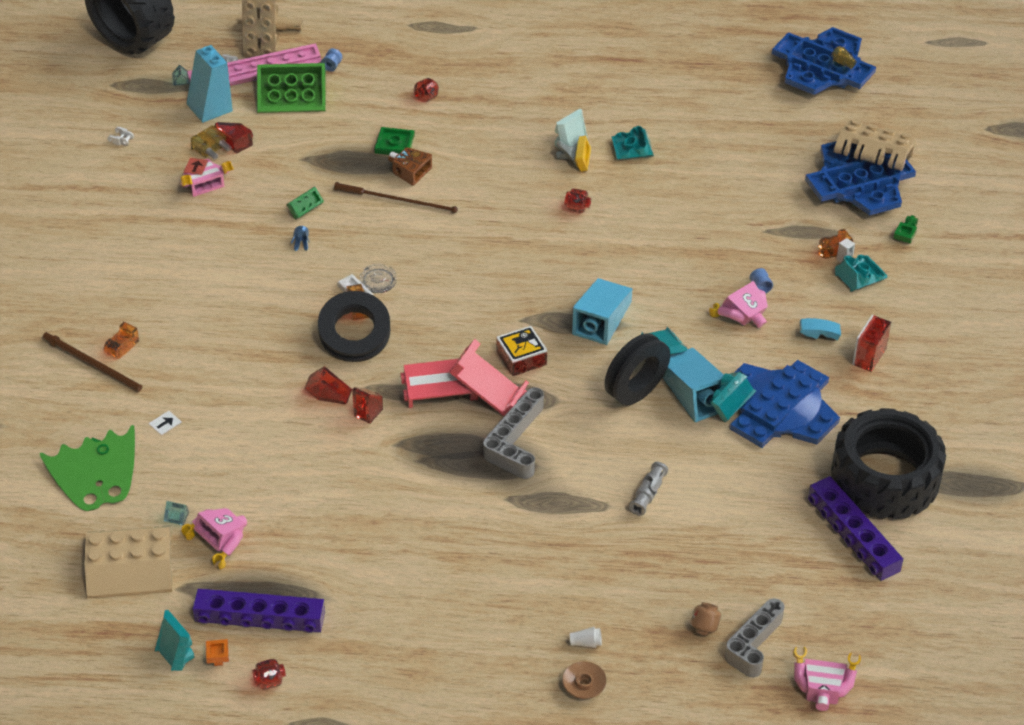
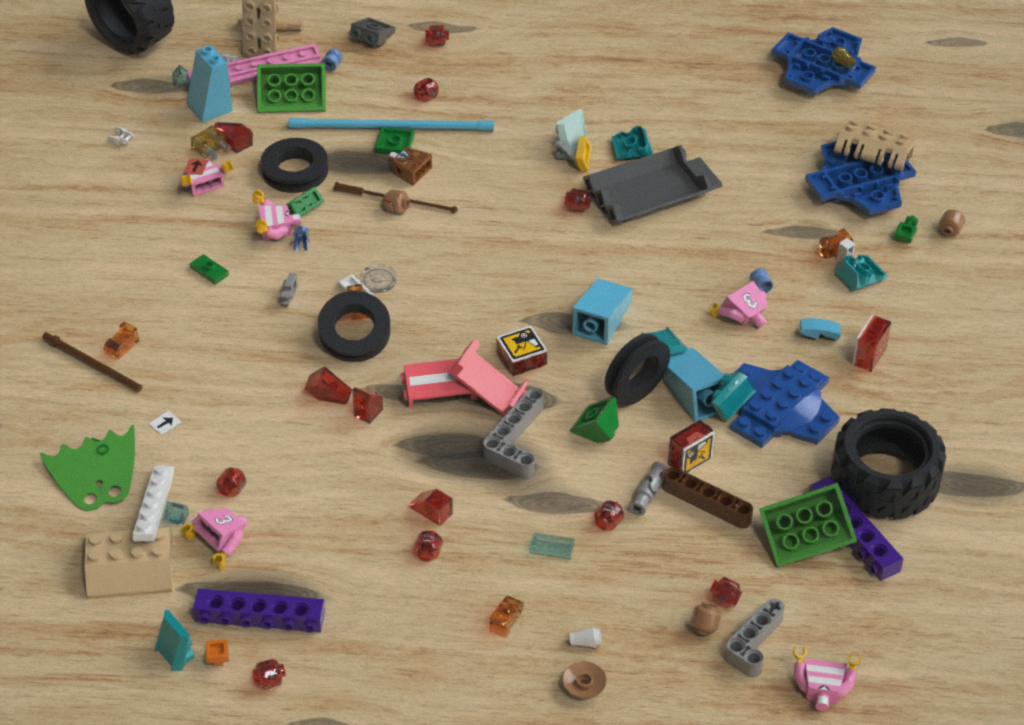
(153, 503): none -> white plate
(209, 269): none -> green plate
(231, 482): none -> clear red head
(274, 218): none -> torso
(290, 287): none -> light grey plate
(294, 149): none -> black tyre
(371, 31): none -> dark grey plate
(396, 201): none -> medium nougat head
(428, 545): none -> clear red head
(433, 505): none -> clear red slope
(436, 35): none -> clear red head
(481, 125): none -> medium azure piece
(505, 616): none -> clear orange leg
(552, 549): none -> clear light blue tile
(598, 421): none -> green slope
(608, 515): none -> clear red head
(649, 183): none -> dark grey panel
(691, 447): none -> piece
(708, 497): none -> reddish brown beam
(726, 592): none -> clear red head
(808, 525): none -> bright green slope
(951, 222): none -> medium nougat head

